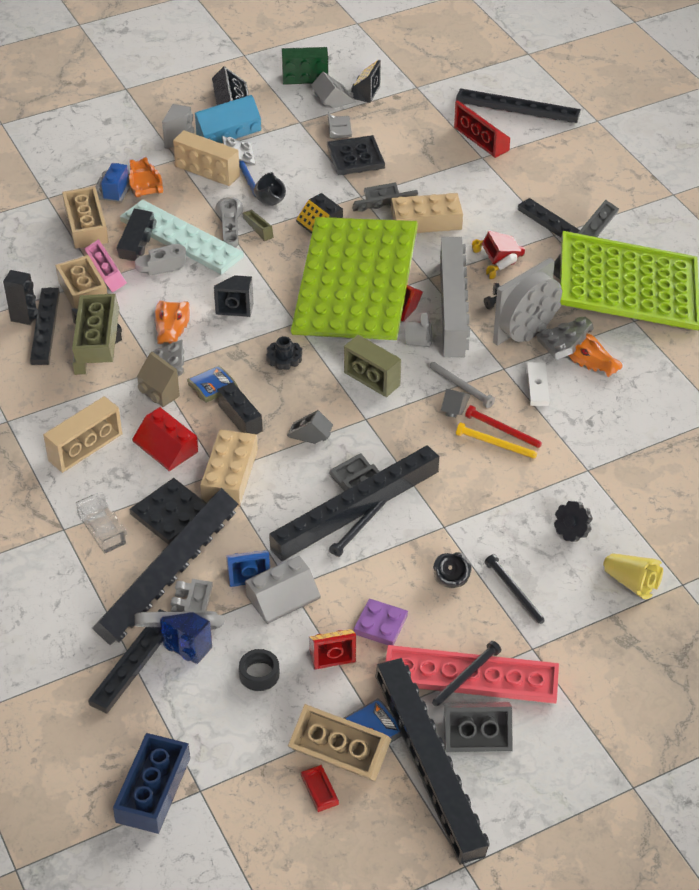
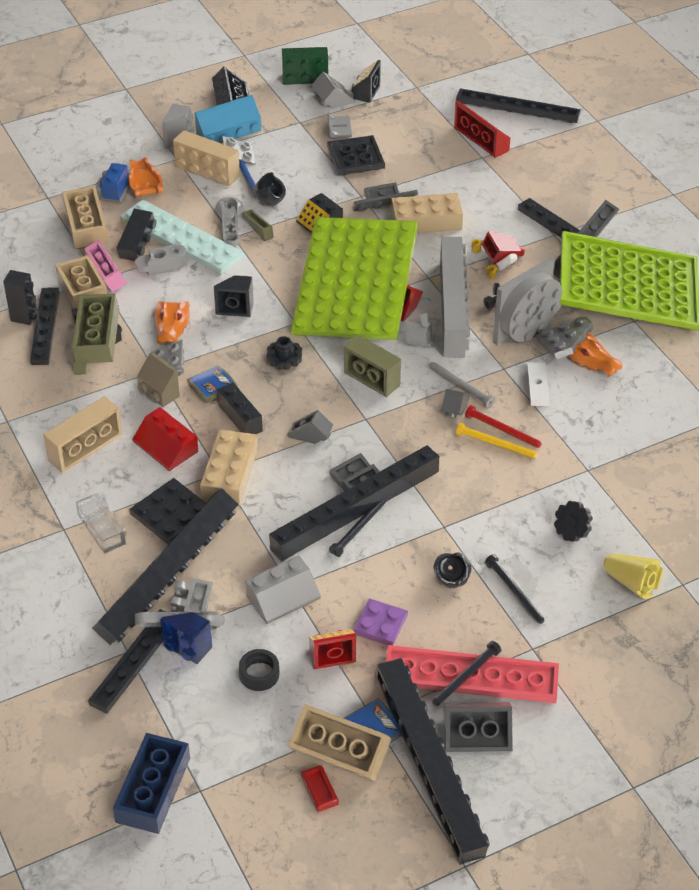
(246, 565): blue slope -> none

